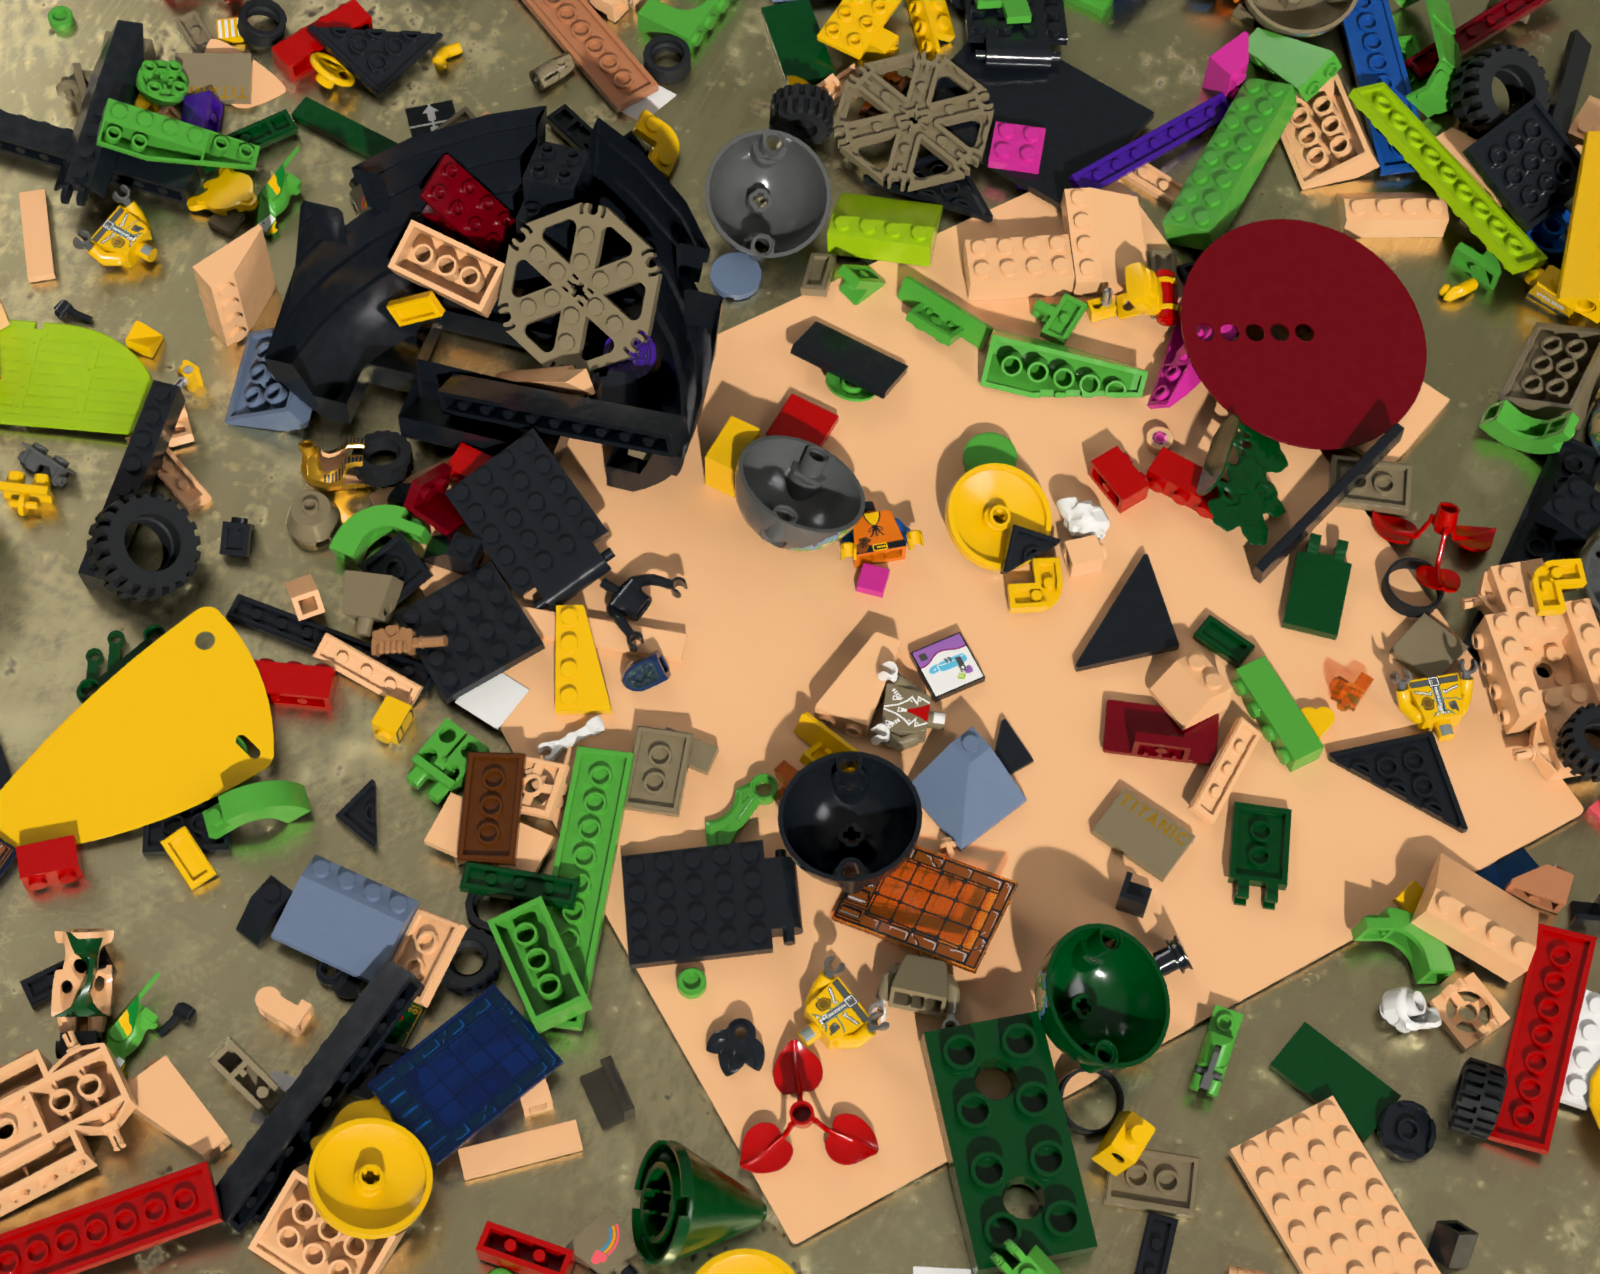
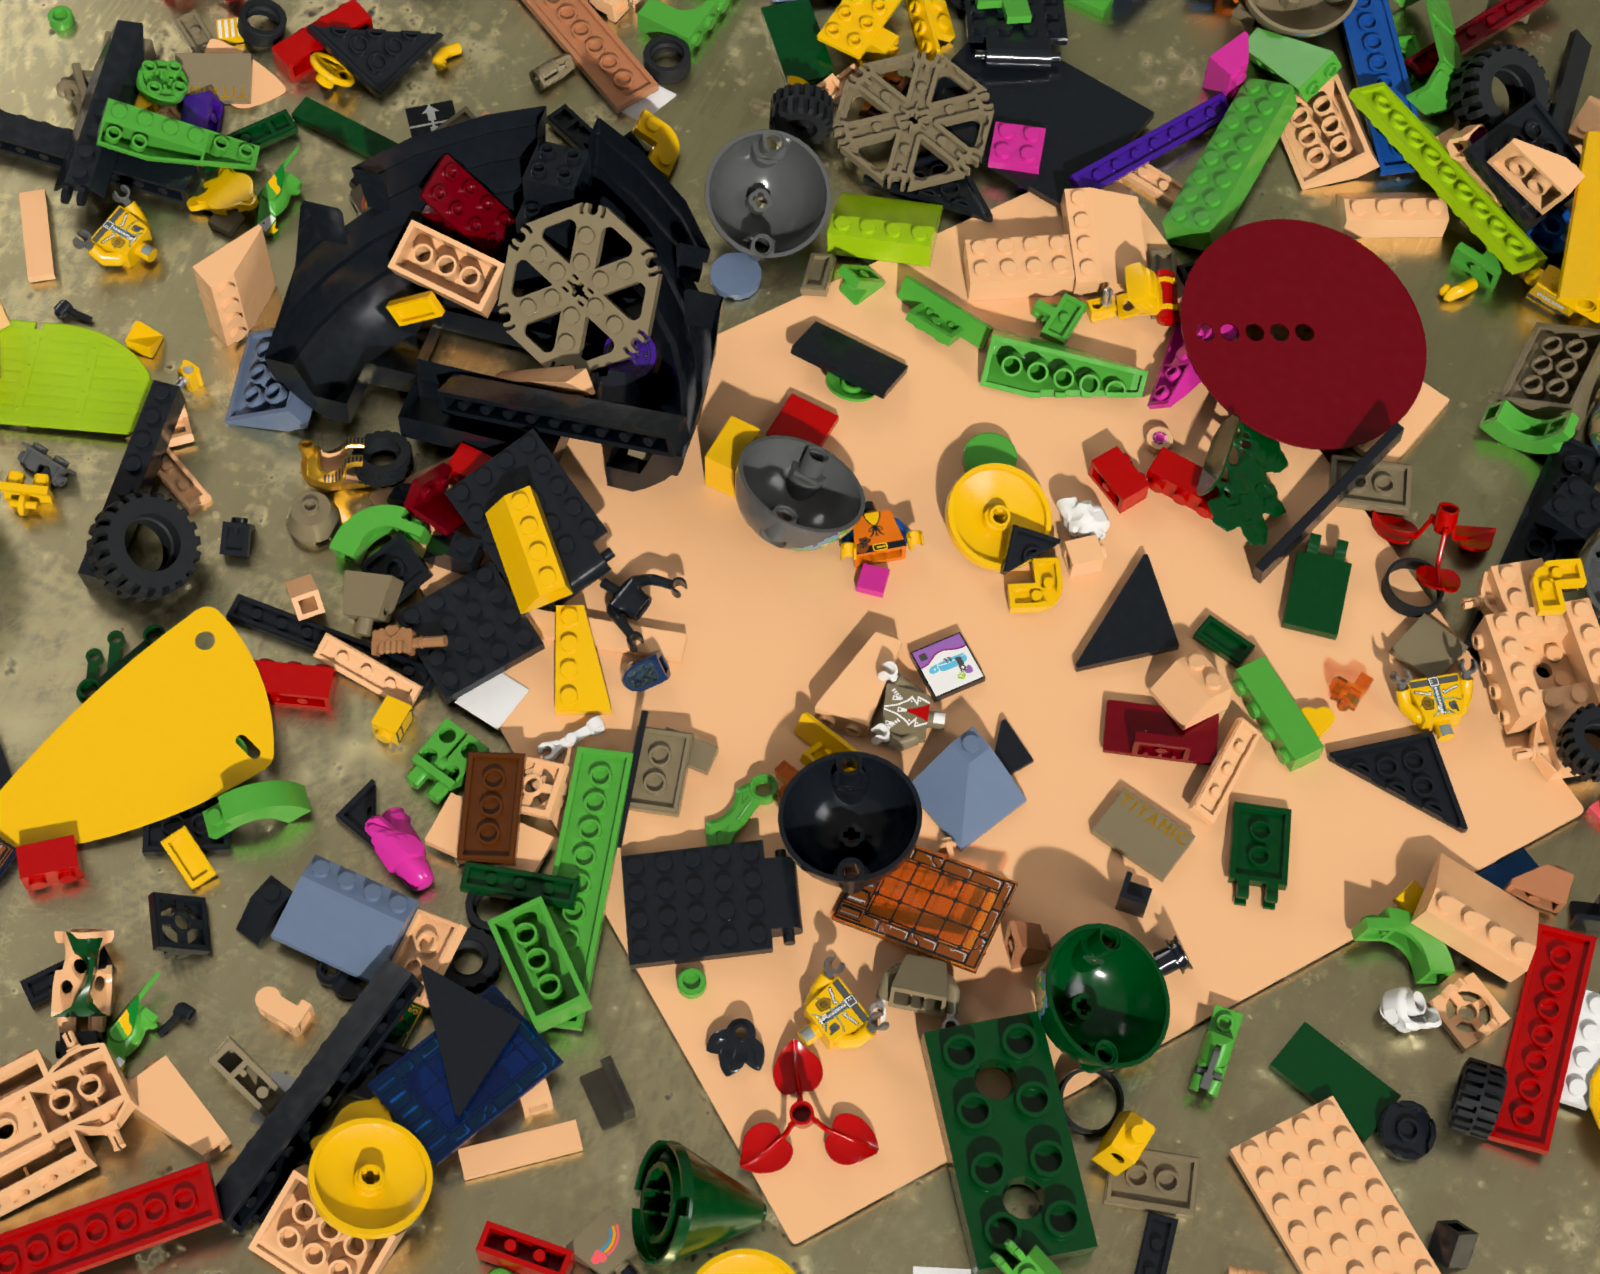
(197, 906): none -> black piece
(400, 848): none -> dark pink animal
(468, 1035): none -> black tile
(528, 550): none -> yellow slope
(637, 750): none -> black axle
(1025, 944): none -> nougat slope
(1463, 139): none -> light nougat rock
(1536, 173): none -> light nougat slope

